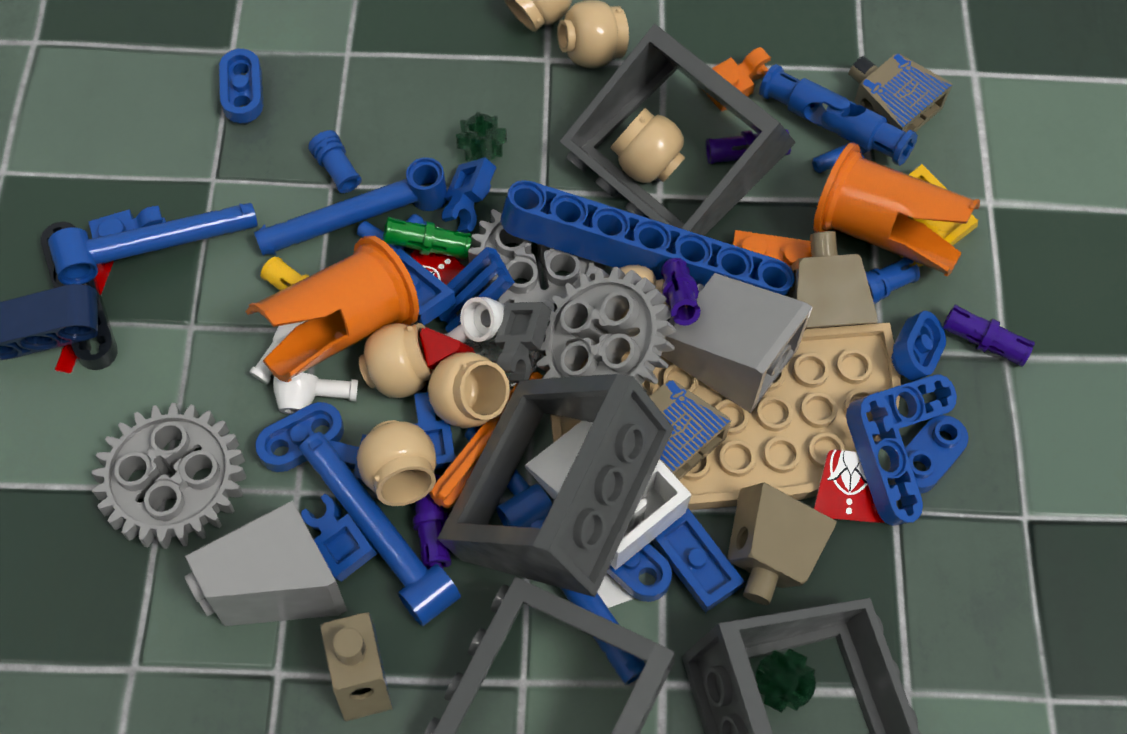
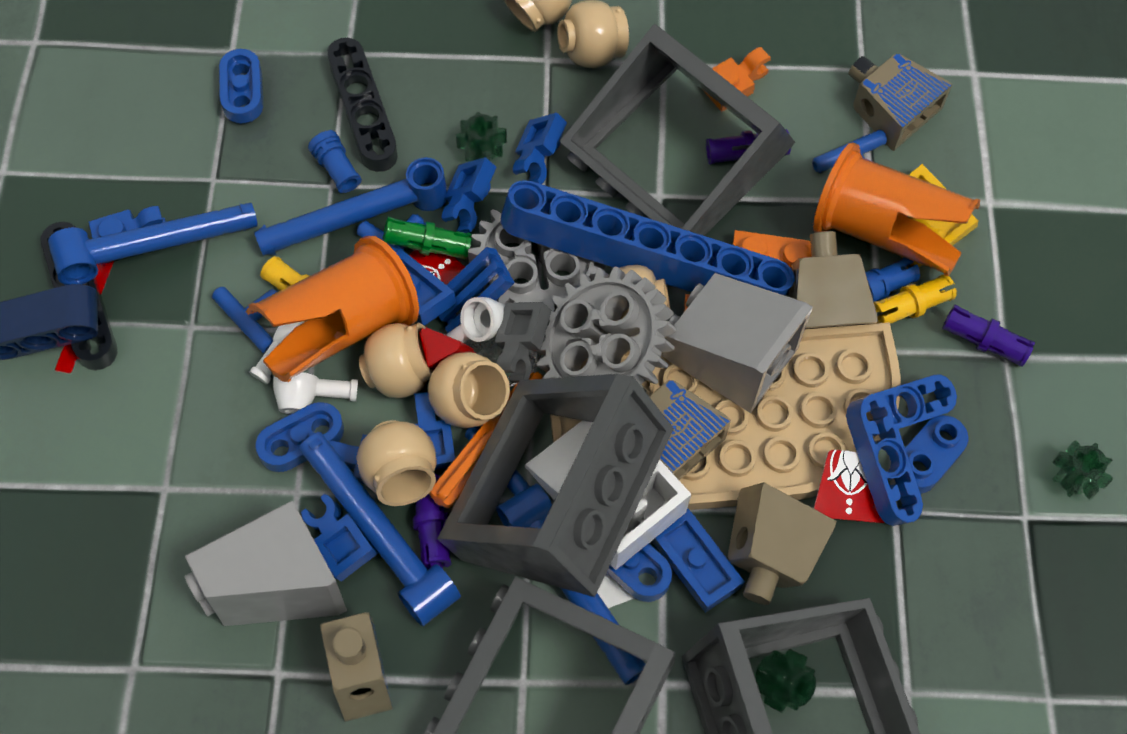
(144, 450): light grey gear -> none
(245, 322): none -> blue piece
(362, 103): none -> black beam
(537, 142): none -> blue plate
(649, 147): tan piece -> none
(680, 291): dark purple pin -> none
(841, 116): blue piece -> none
(914, 300): none -> yellow pin
(919, 346): blue plate -> none
(1085, 458): none -> clear green gear

